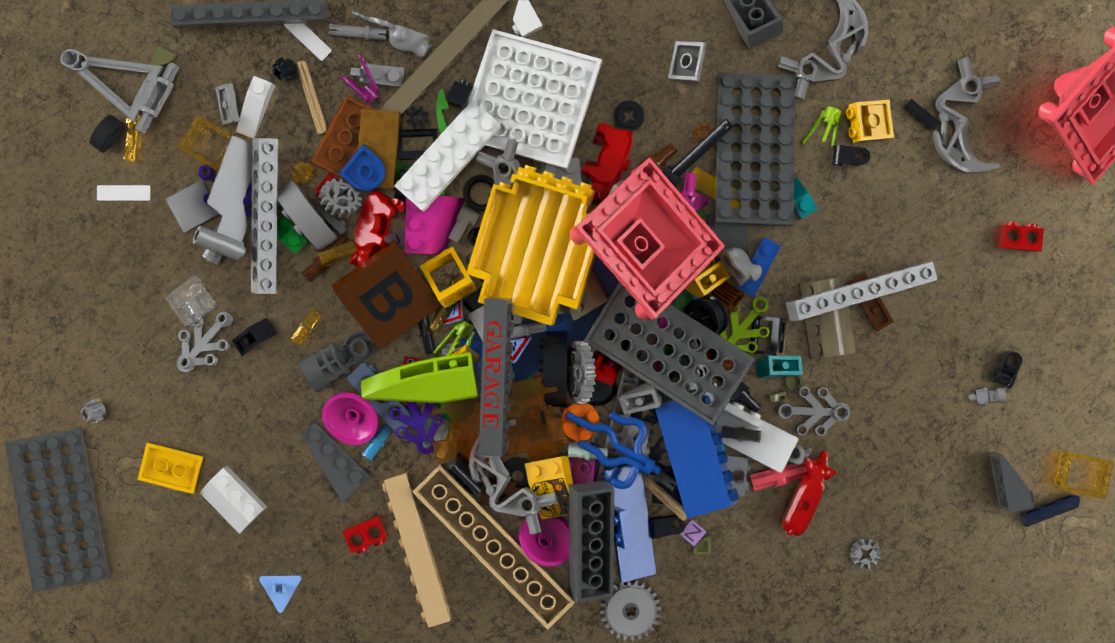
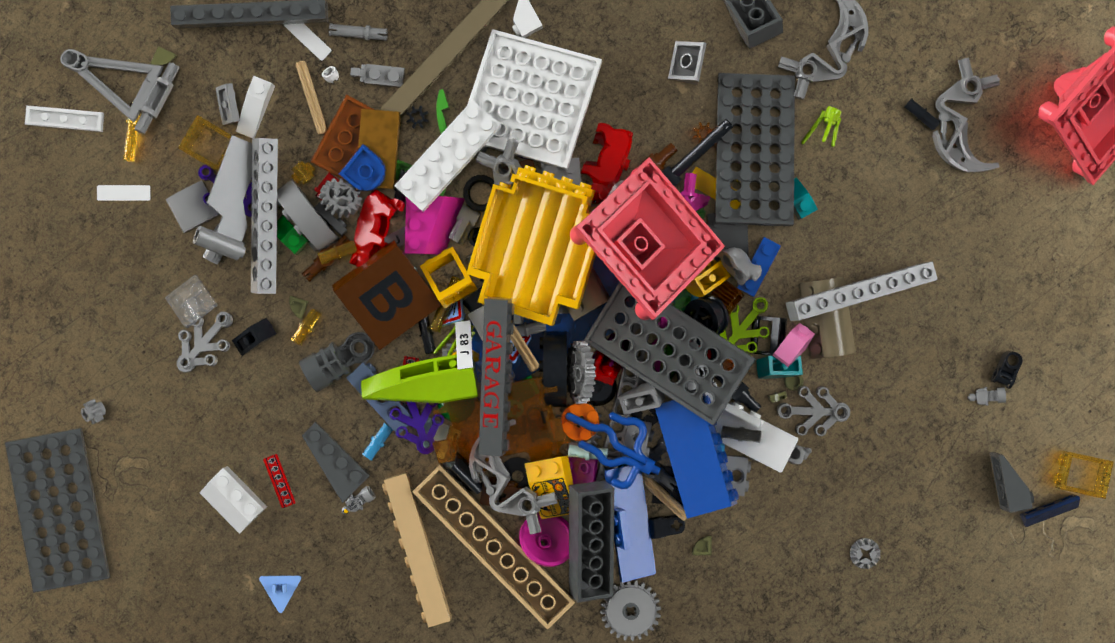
(64, 118): none -> white tile
(106, 133): black tyre -> none
(170, 468): yellow plate -> none
(279, 481): none -> red sticker
(284, 69): black gear -> none
(298, 306): none -> olive tile
(330, 74): none -> white hinge
(347, 425): dark pink dish -> none
(355, 503): none -> light grey piece
(363, 530): red brick -> none
(368, 93): magenta plant -> none
(401, 37): light grey animal -> none
(413, 155): black tile -> none
(459, 94): black slope -> none
(464, 344): none -> white sticker
(524, 350): none -> tan axle
(627, 106): black gear -> none
(693, 532): lavender tile -> none
(774, 478): coral piece -> none
(794, 344): none -> bright pink slope
(807, 495): red animal -> none
(846, 155): black piece -> none
(870, 120): yellow plate -> none
(874, 308): reddish brown plate -> none
(1021, 242): red brick -> none

